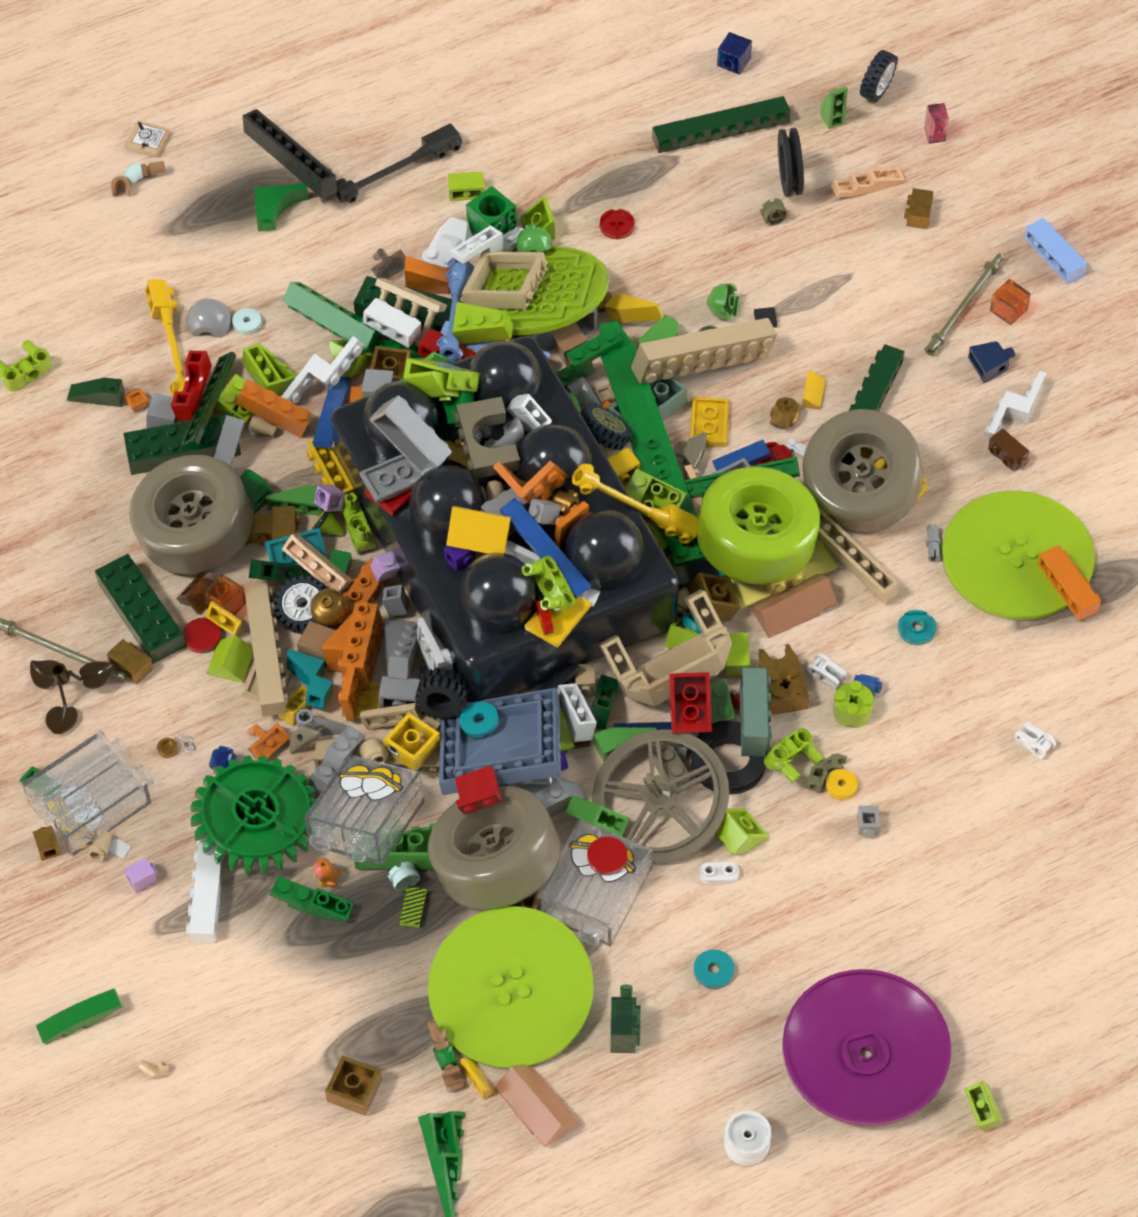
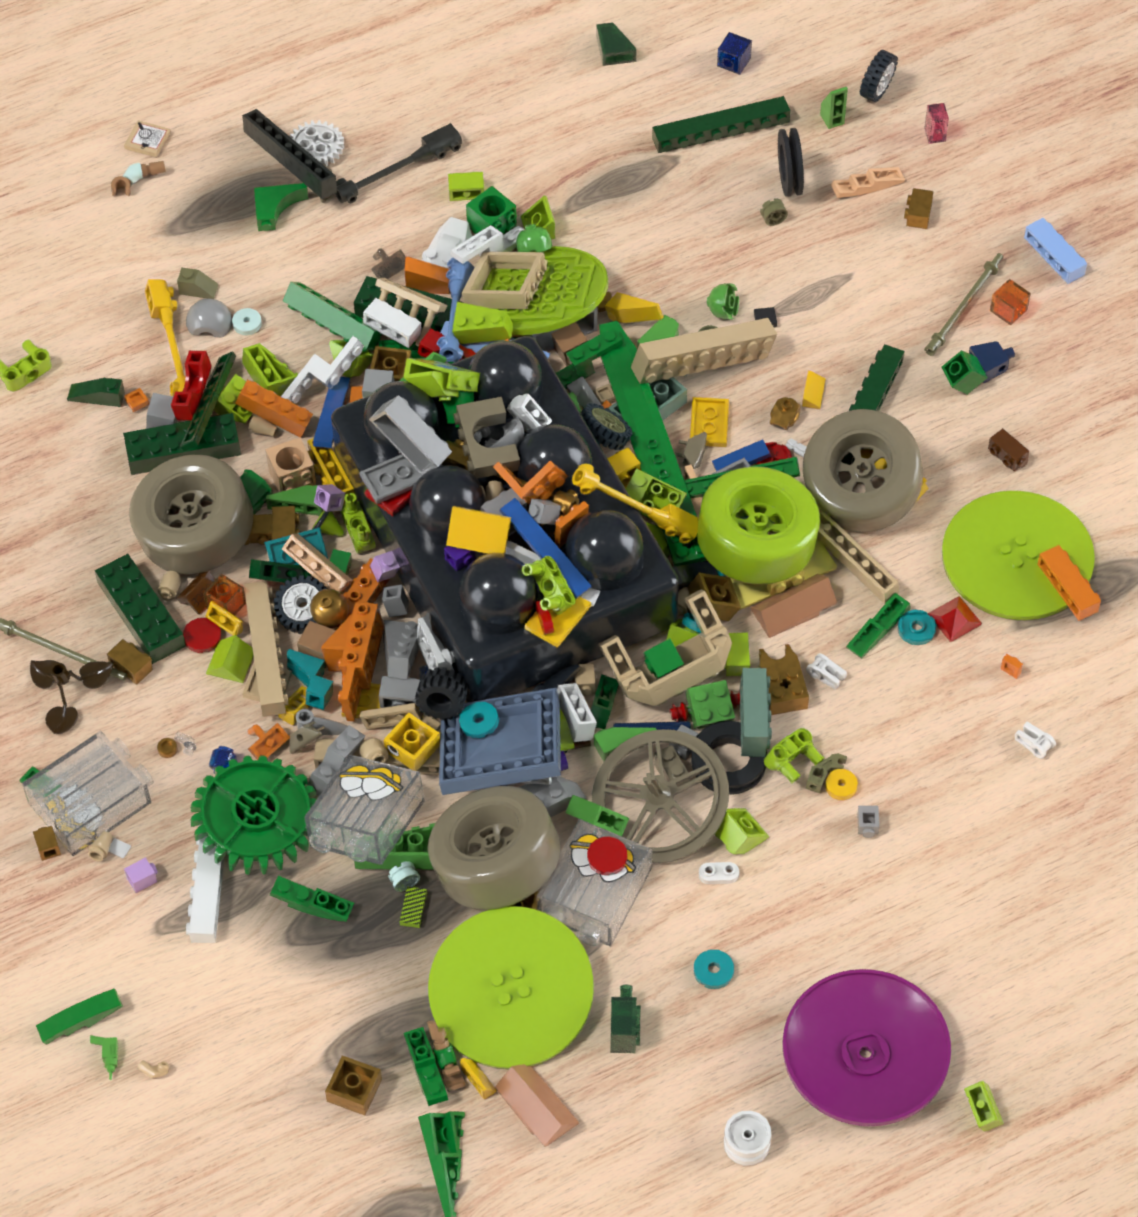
(109, 1052): none -> bright green piece
(169, 585): none -> tan brick
(196, 284): none -> olive slope
(229, 439): light grey tile -> none
(290, 456): none -> light nougat brick
(320, 140): none -> white gear
(325, 873): orange animal -> none
(425, 1066): none -> green slope
(477, 790): red bracket -> none
(614, 45): none -> clear green slope
(616, 224): red tile -> none
(662, 659): none -> green head
(690, 702): red slope -> none
(853, 704): lime brick -> none
(871, 682): blue brick -> none
(879, 626): none -> green slope
(933, 543): light grey pin -> none
(955, 619): none -> red slope
(964, 372): none -> green head
(1011, 666): none -> orange plate
(1016, 406): white bracket -> none

